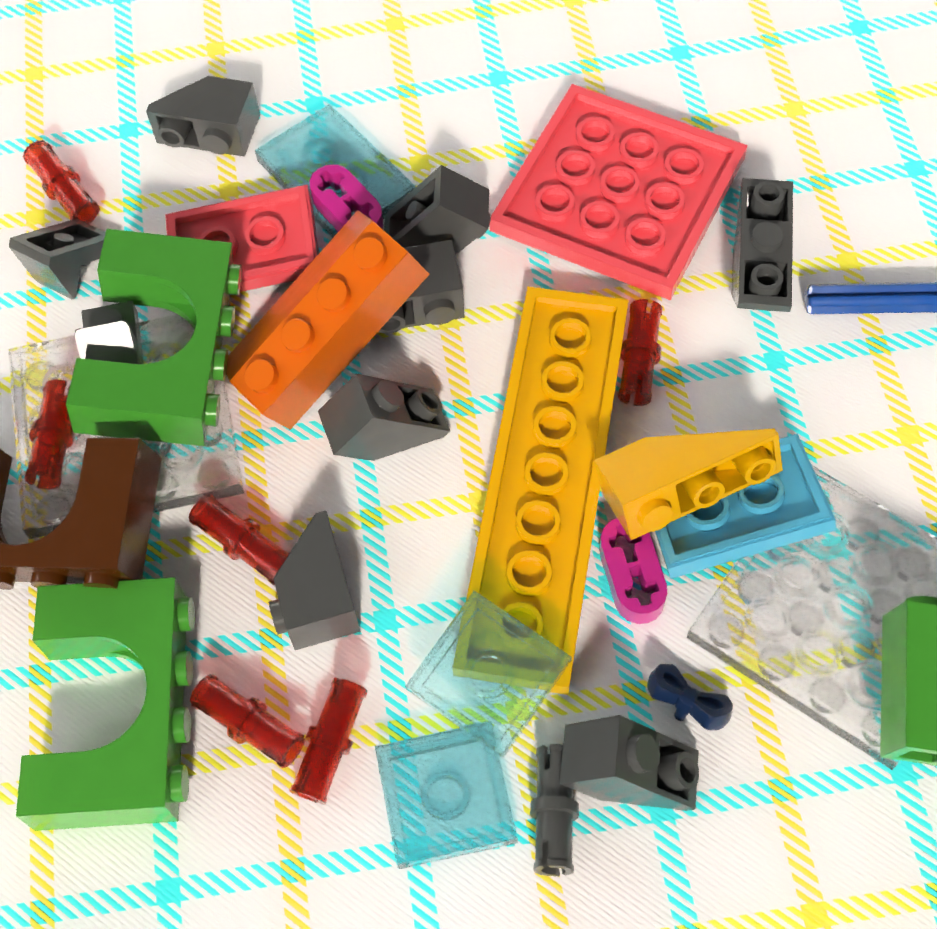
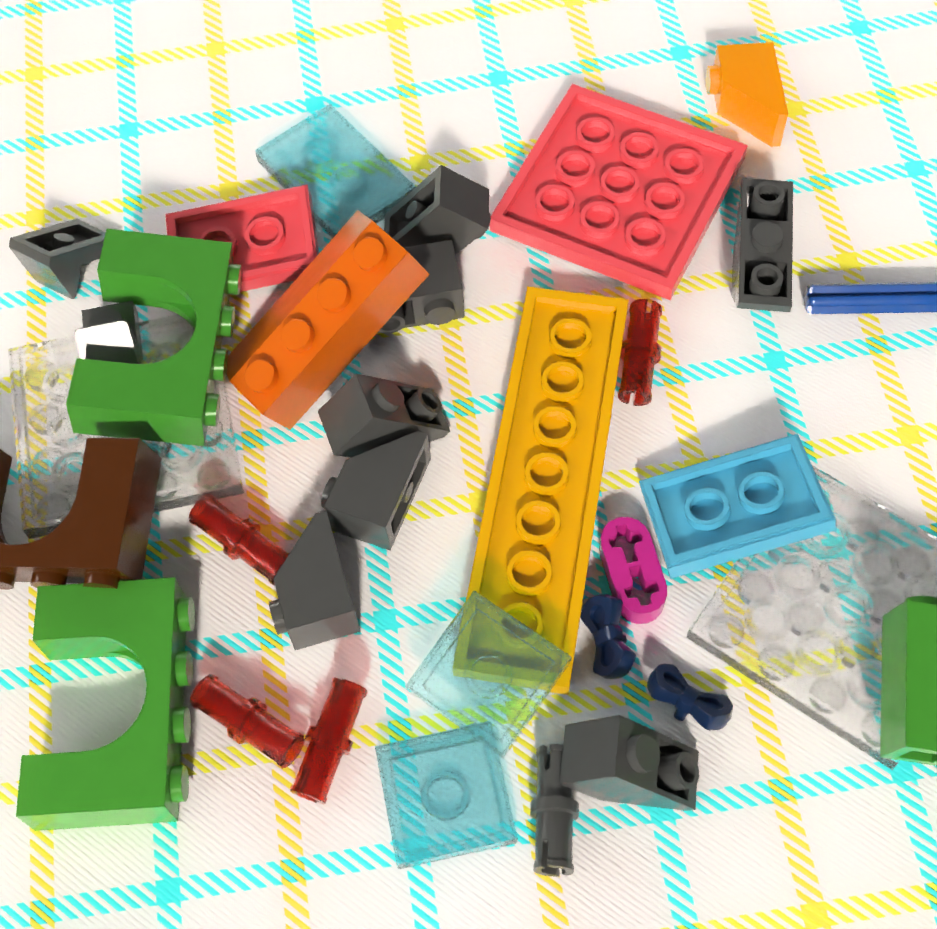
(50, 437): clear red pin -> none
(60, 181): clear red pin -> none
(207, 116): dark grey slope -> none
(354, 196): dark pink beam -> none
(377, 490): none -> dark grey slope
(602, 618): none -> dark blue piece
(678, 474): yellow slope -> none
(749, 89): none -> light orange slope

